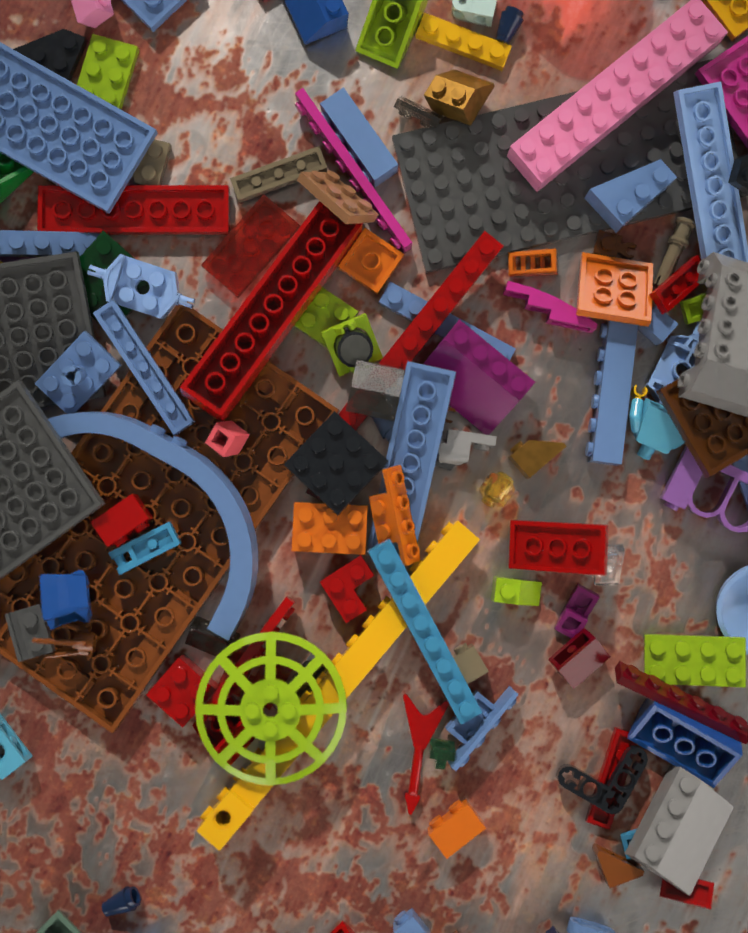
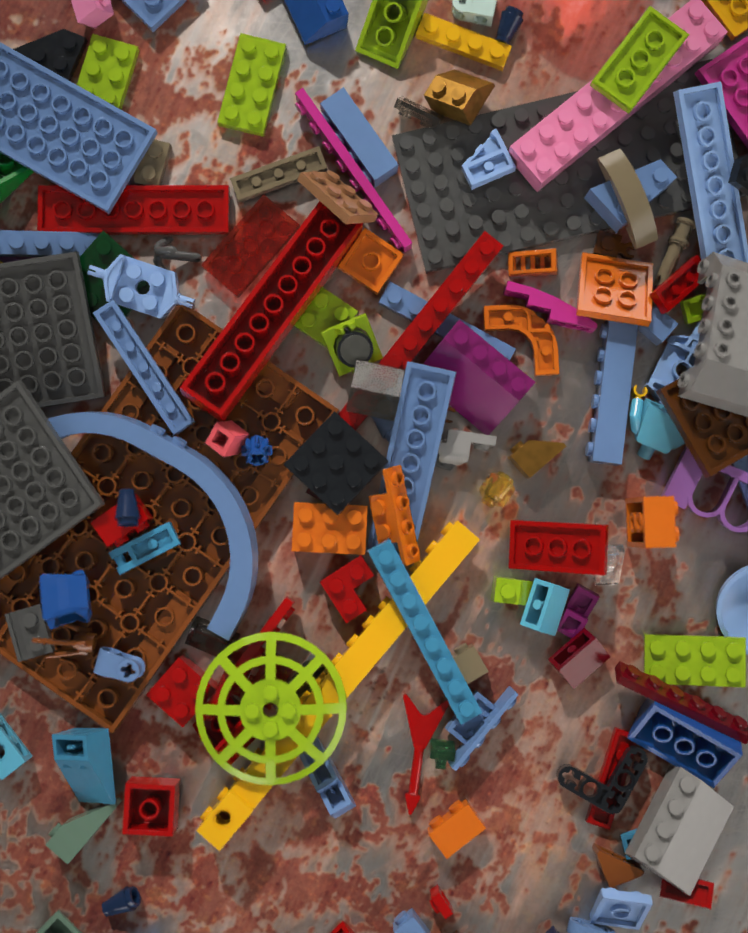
(76, 831): none -> sand green slope
(78, 373): medium blue plate -> none
(86, 763): none -> dark azure slope
(115, 664): none -> medium blue piece
(127, 509): none -> dark blue cone
(151, 806): none -> red brick
(170, 252): none -> dark grey piece
(252, 84): none -> lime plate
(256, 450): none -> blue gear
(329, 784): none -> medium blue slope
(440, 902): none -> red plate
(488, 162): none -> light blue wing
(533, 328): none -> orange plate
(544, 607): none -> medium azure brick
(620, 908): none -> light blue plate
(630, 196): none -> dark tan slope
(639, 59): none -> lime tile
(651, 522): none -> orange brick

